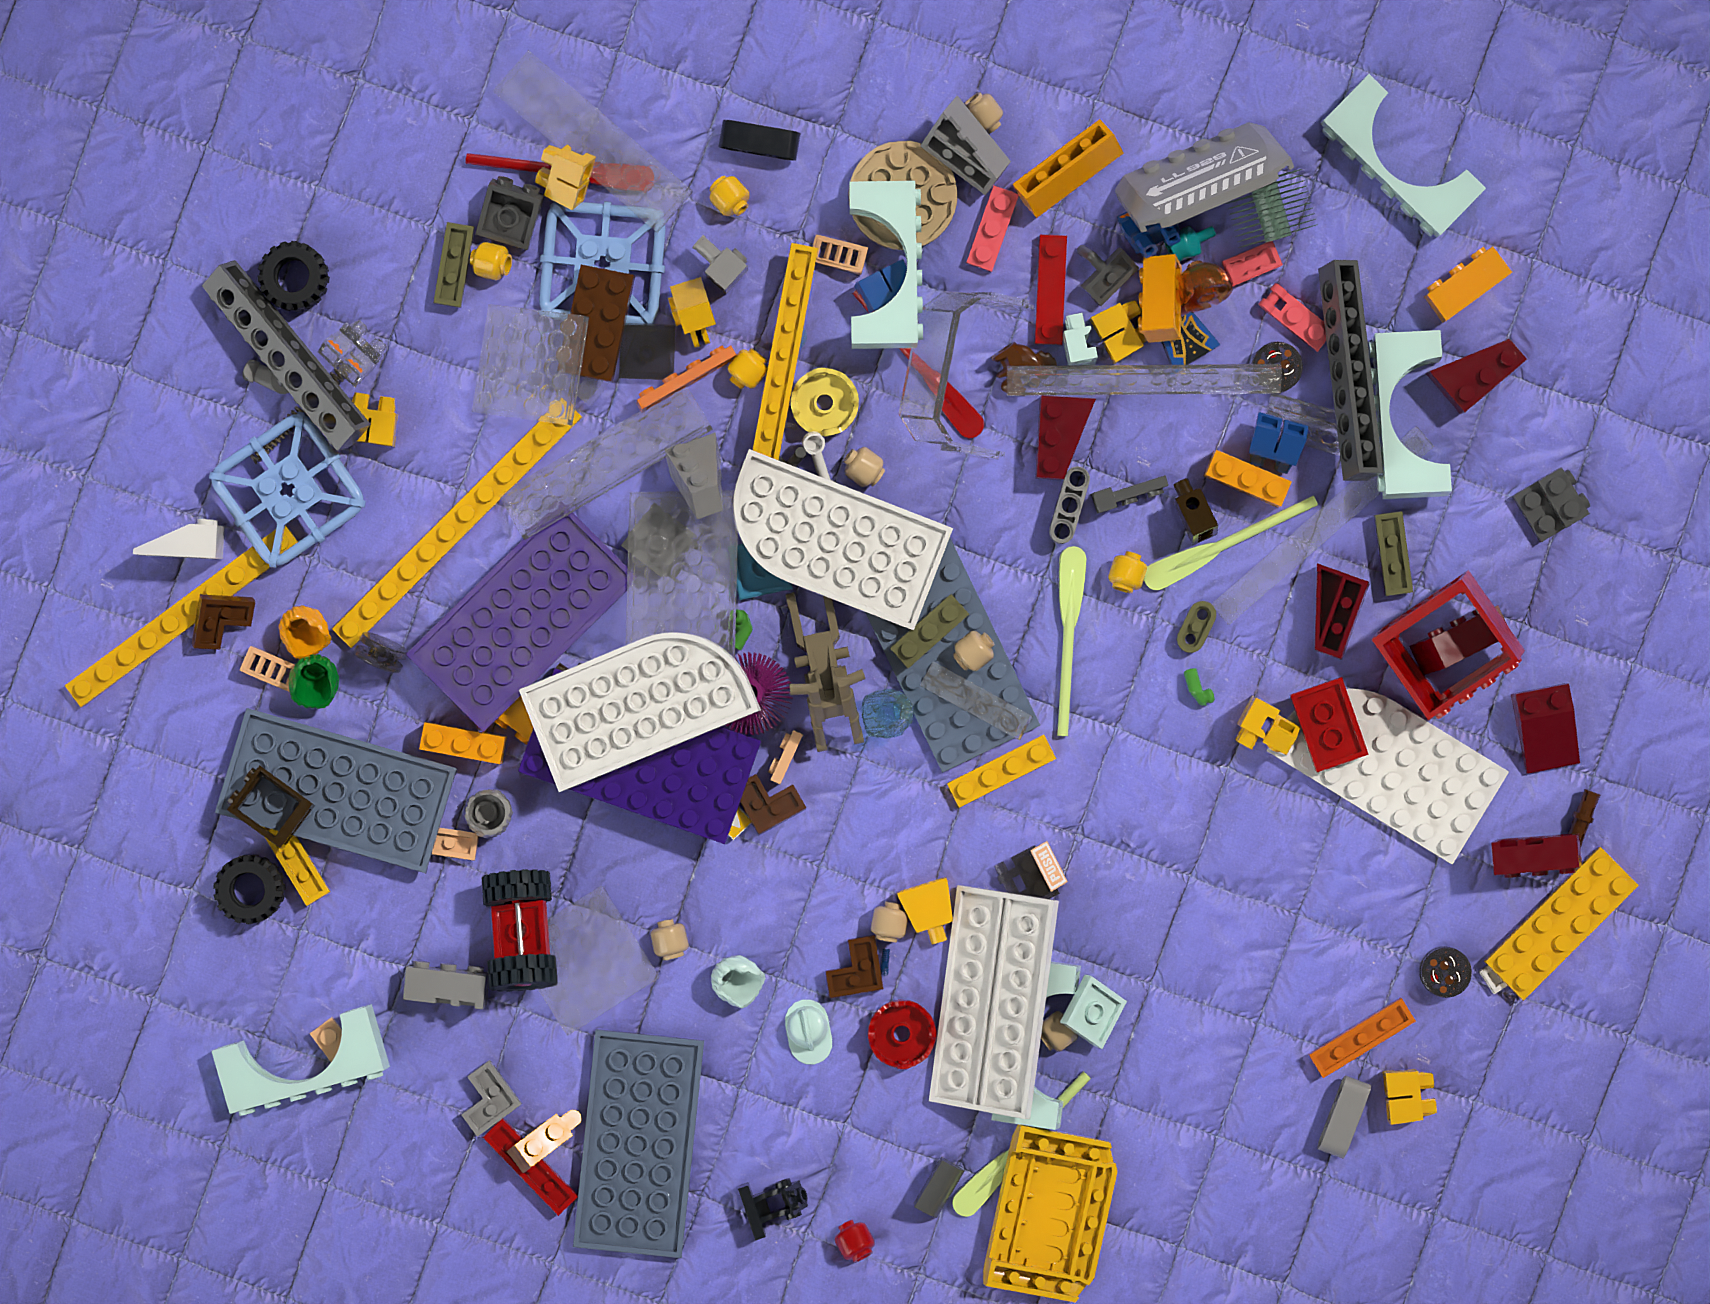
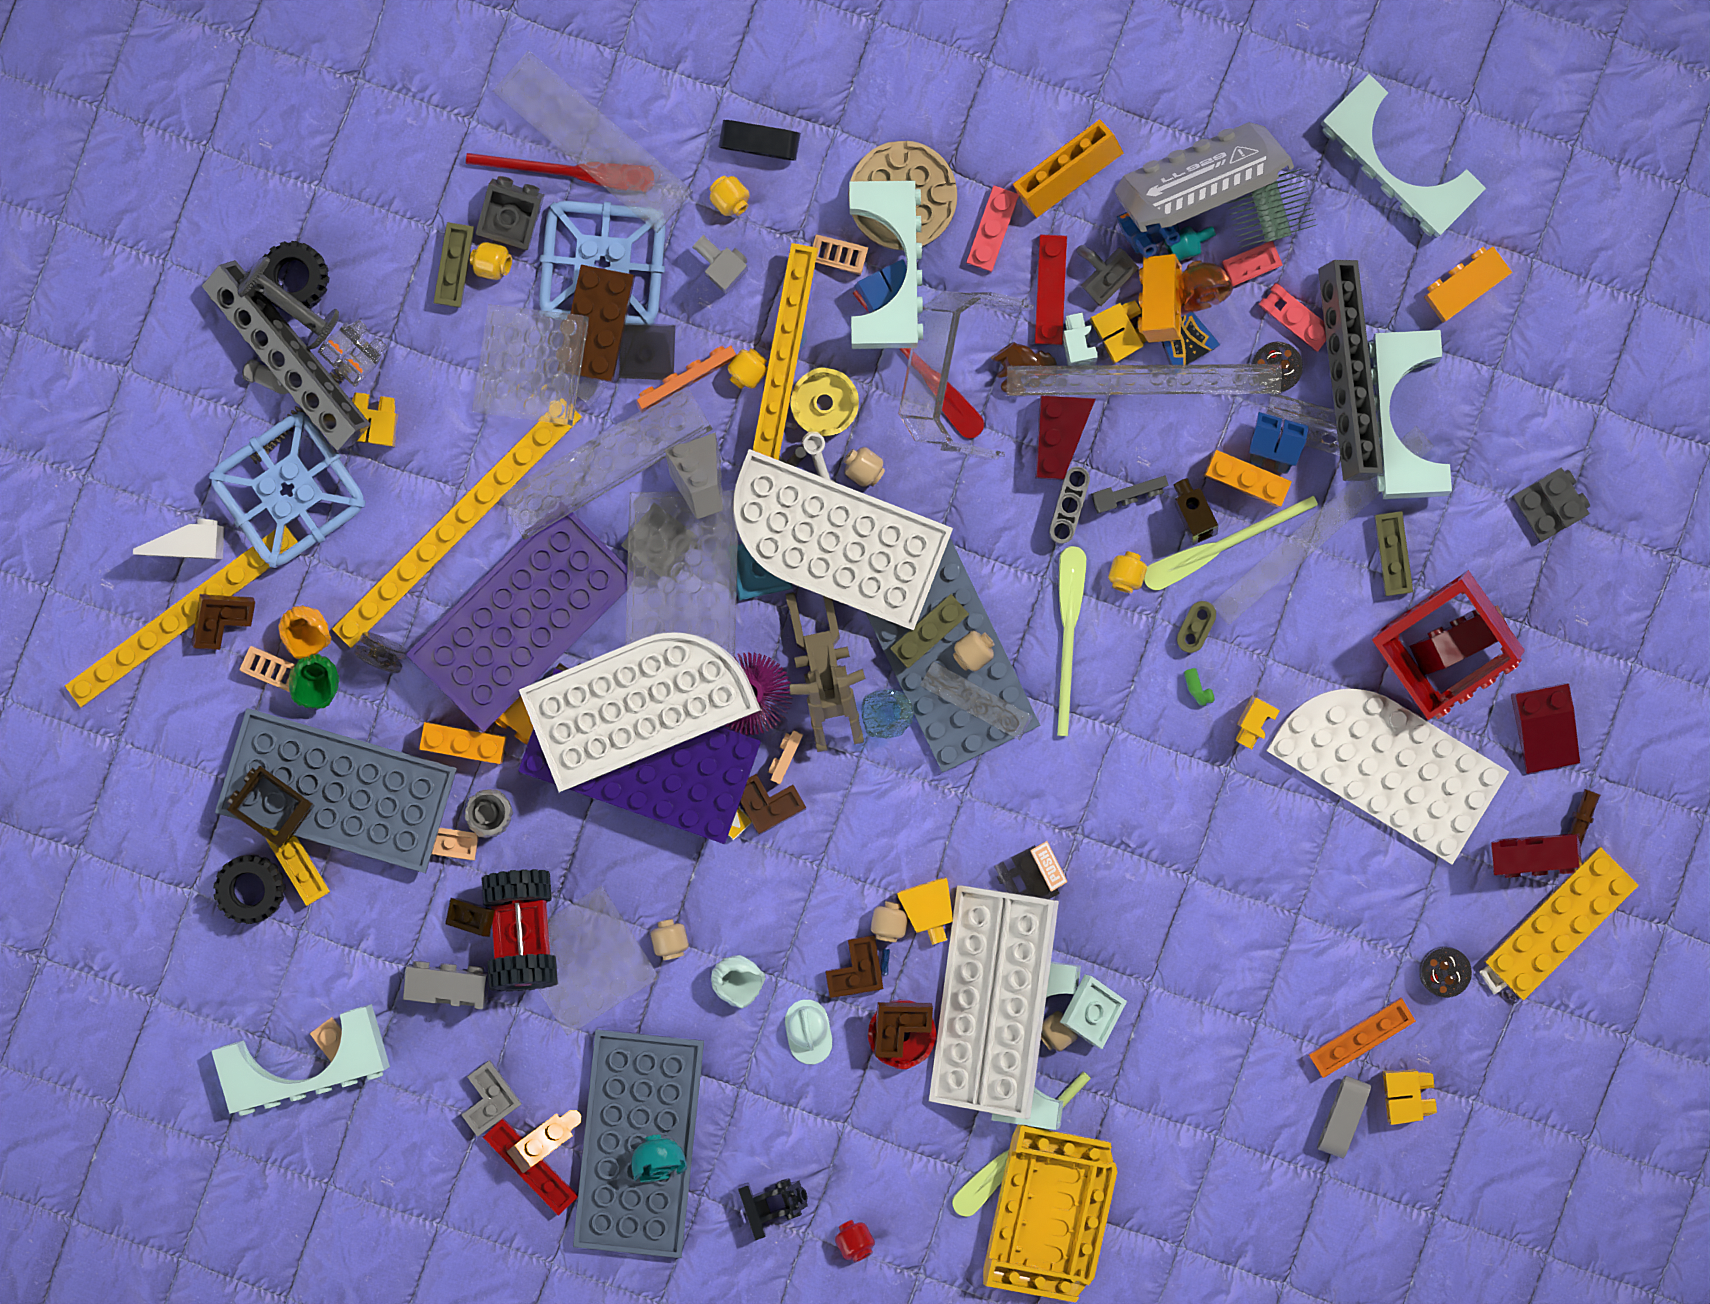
(256, 279): none -> dark grey hose
(470, 917): none -> dark brown plate
(568, 176): yellow hips -> none
(657, 1159): none -> teal cylinder
(691, 309): yellow brick -> none
(743, 629): bright green arm -> none
(894, 1020): none -> reddish brown plate
(938, 1187): dark grey brick -> none
(966, 147): light grey wedge -> none
(985, 111): tan head -> none
(1001, 770): yellow plate -> none
(1281, 735): yellow plate -> none
(1329, 724): red plate -> none
(1337, 609): dark red wedge -> none
(1475, 375): dark red wedge -> none

